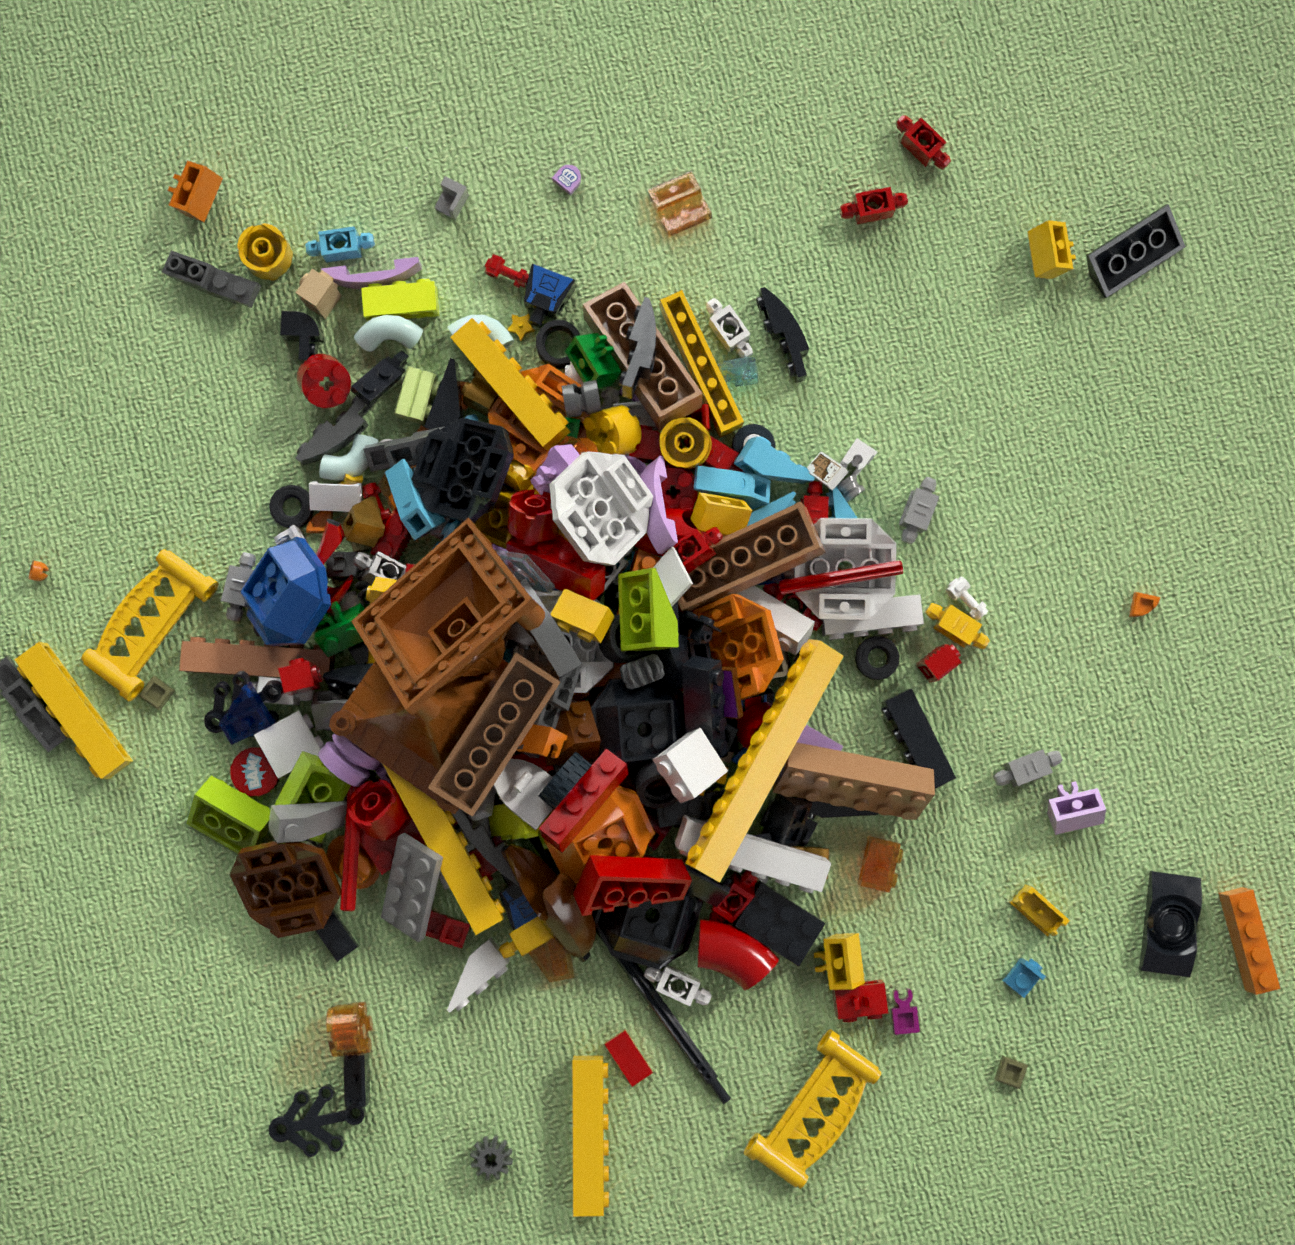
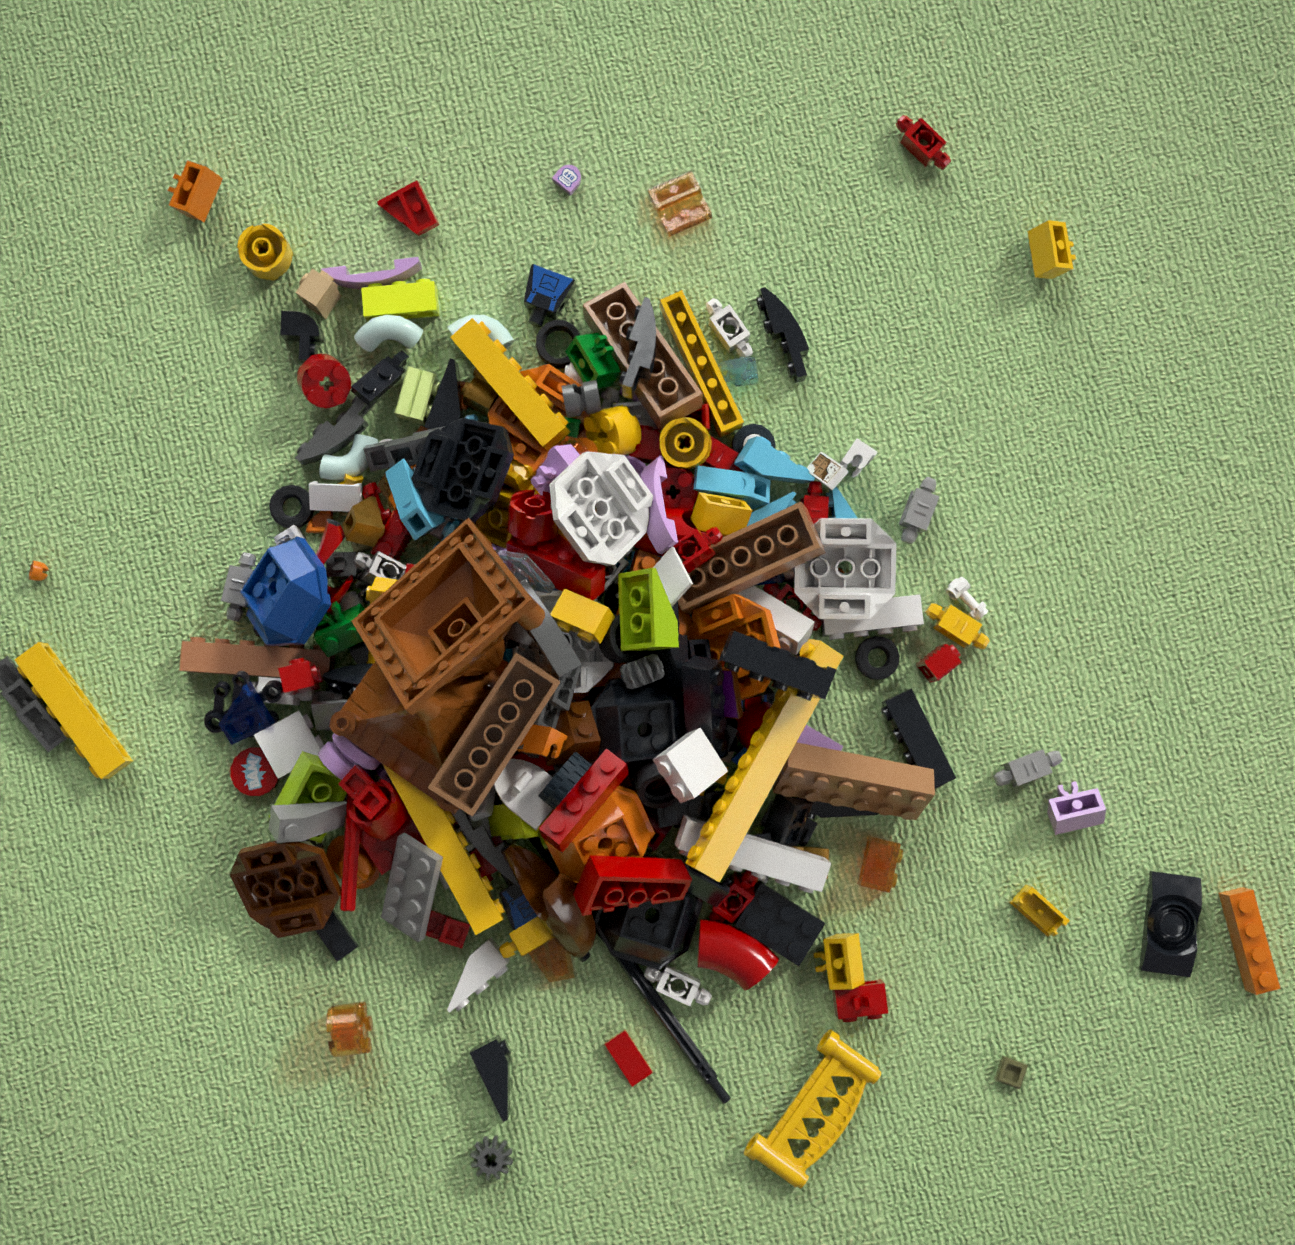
(123, 670): yellow piece -> none
(157, 692): olive tile -> none
(211, 280): dark grey slope -> none
(228, 815): lime slope -> none
(313, 1122): black plant -> none
(333, 236): medium azure piece -> none
(357, 1080): black hinge -> none
(364, 791): none -> red slope
(411, 208): none -> red wing
(452, 198): light grey panel -> none
(493, 1065): none -> black slope
(495, 266): red bar -> none
(520, 326): yellow piece -> none
(588, 1135): yellow brick -> none
(696, 628): black hinge -> none
(777, 666): none -> black wedge
(841, 577): red axle -> none
(850, 488): light grey wheel -> none
(866, 214): red piece -> none
(904, 1016): magenta plate -> none
(1024, 976): dark azure bracket -> none
(1135, 251): black slope -> none
(1143, 604): orange tile -> none

